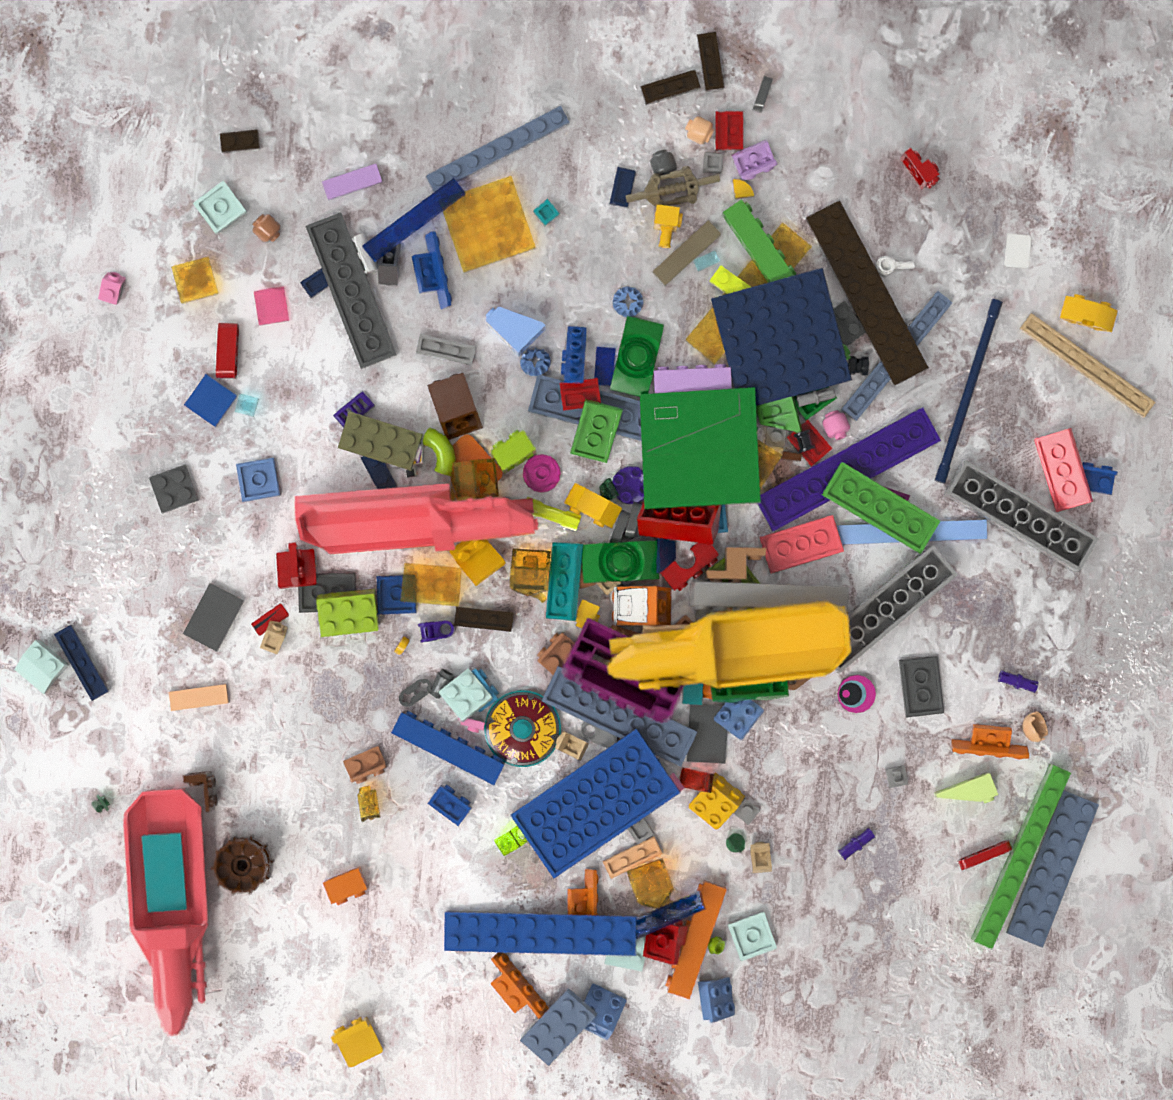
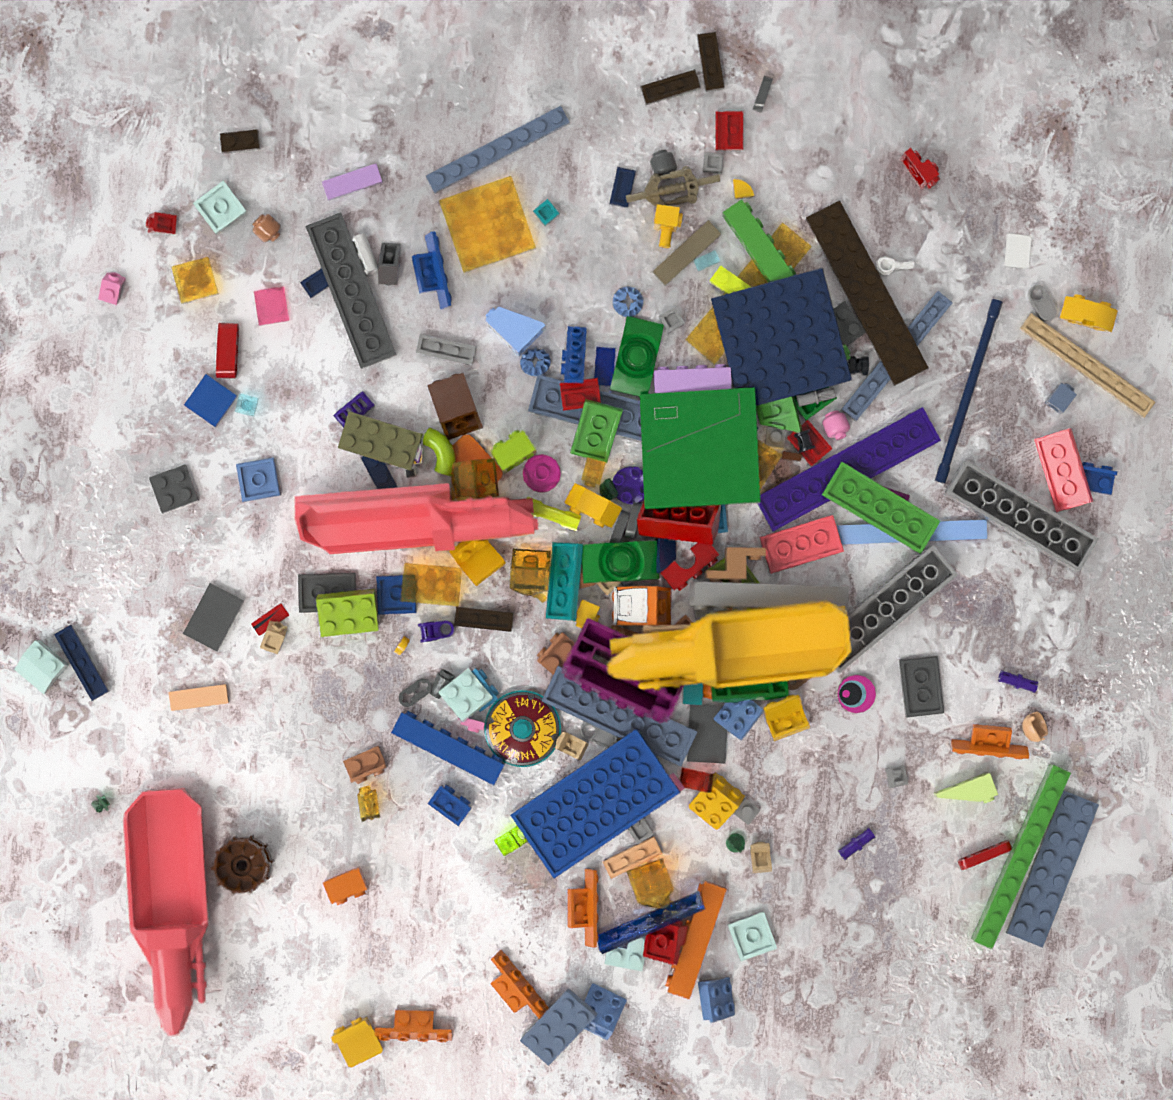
(161, 223): none -> red bracket
(164, 872): teal tile -> none
(208, 781): reddish brown bracket -> none
(296, 567): red bracket -> none
(413, 220): clear blue tile -> none
(413, 1026): none -> orange bracket
(540, 933): blue plate -> none
(593, 472): none -> clear yellow brick
(671, 320): none -> light grey plate
(699, 130): light nougat head -> none
(716, 945): lime plate -> none
(754, 160): lavender bracket -> none
(785, 717): none -> yellow bracket
(1044, 307): none -> light grey piece
(1061, 398): none -> sand blue brick

